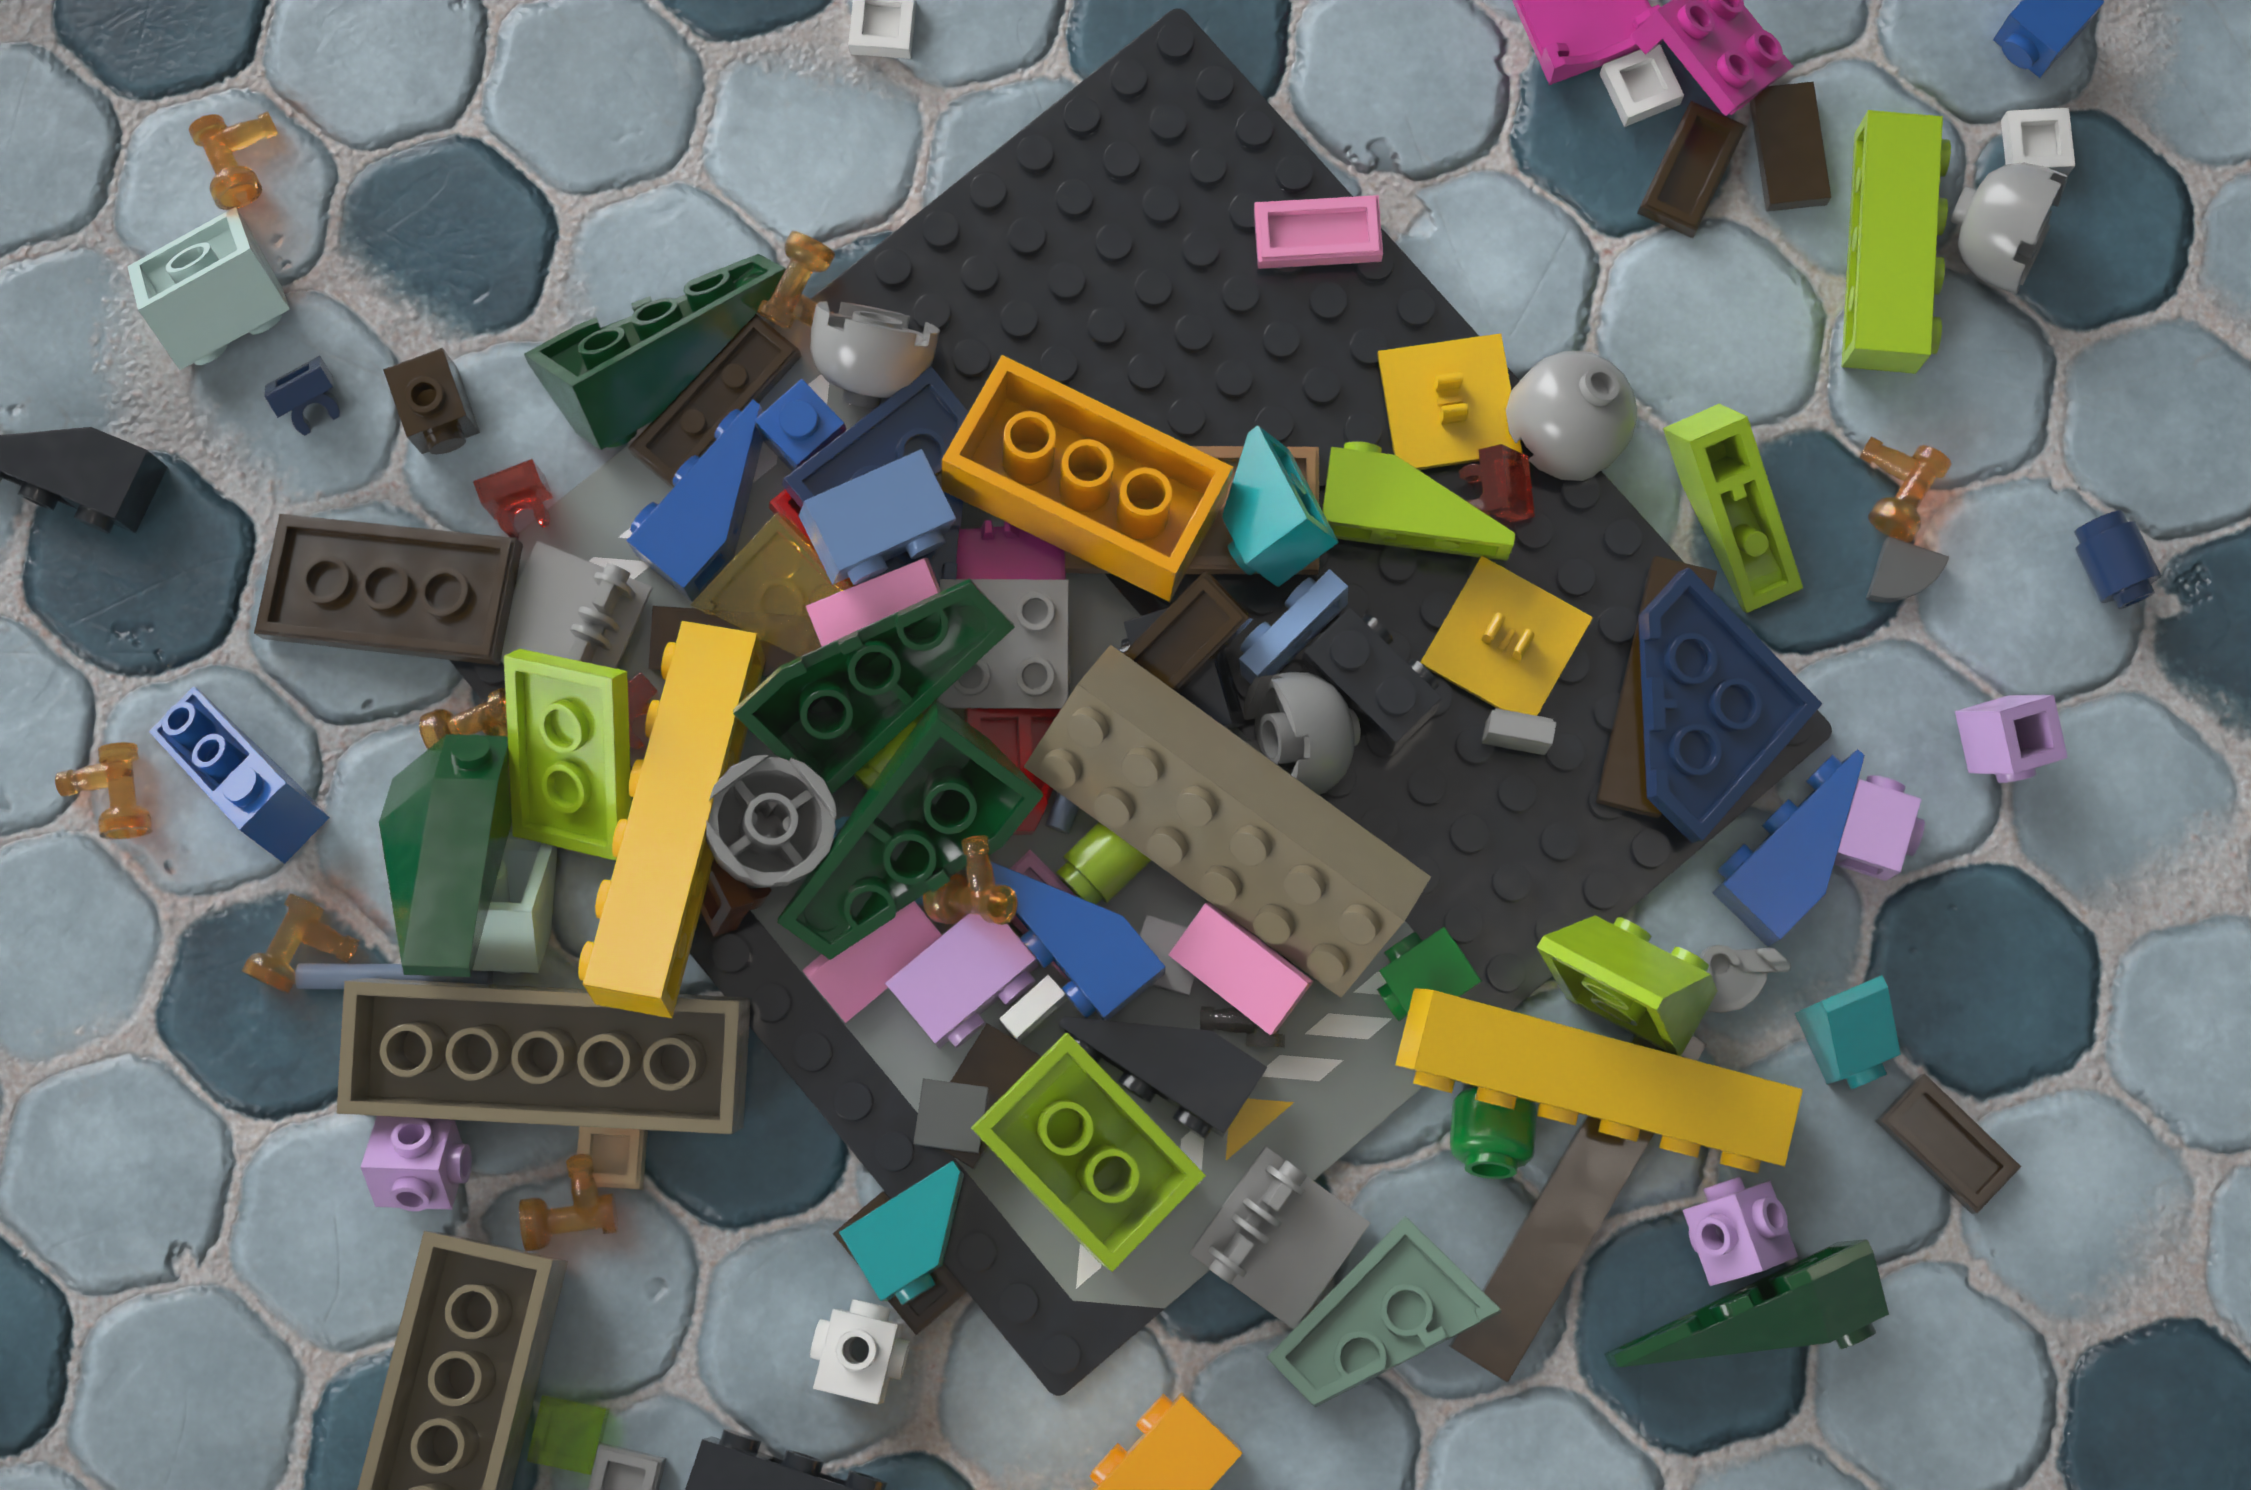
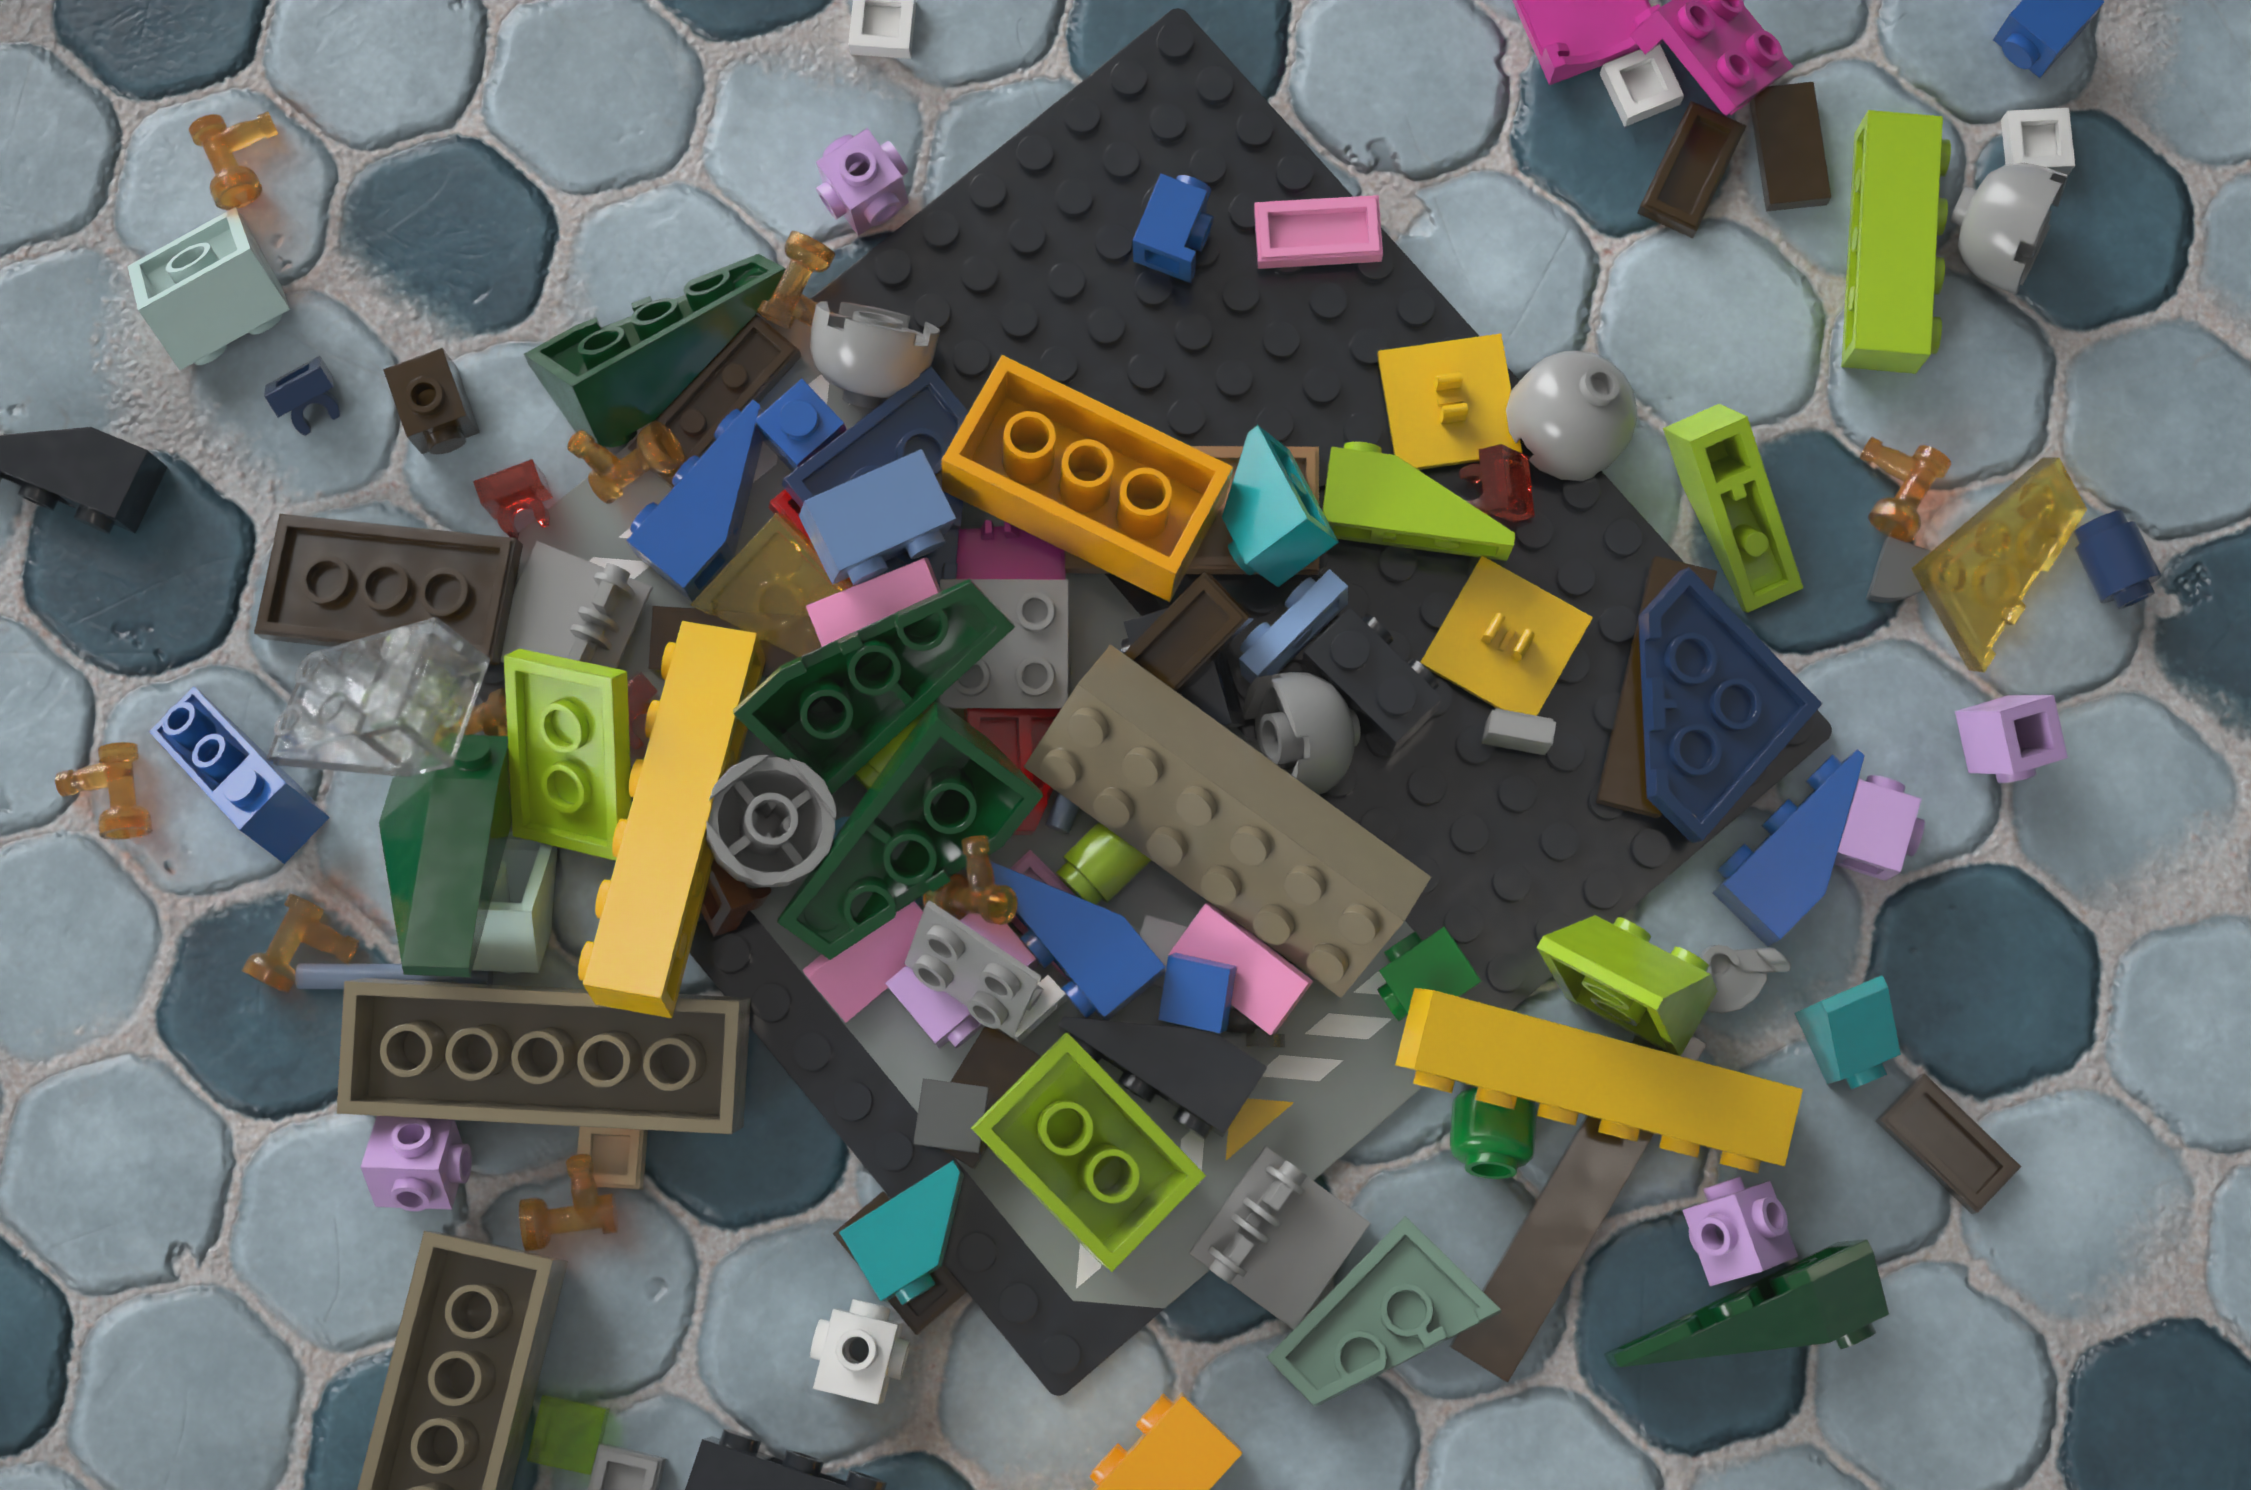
(382, 703): none -> clear slope
(655, 450): none -> clear orange piece
(862, 180): none -> lavender brick
(972, 970): none -> light grey hinge
(1173, 226): none -> blue brick
(1197, 992): none -> blue tile
(1996, 555): none -> clear yellow wing

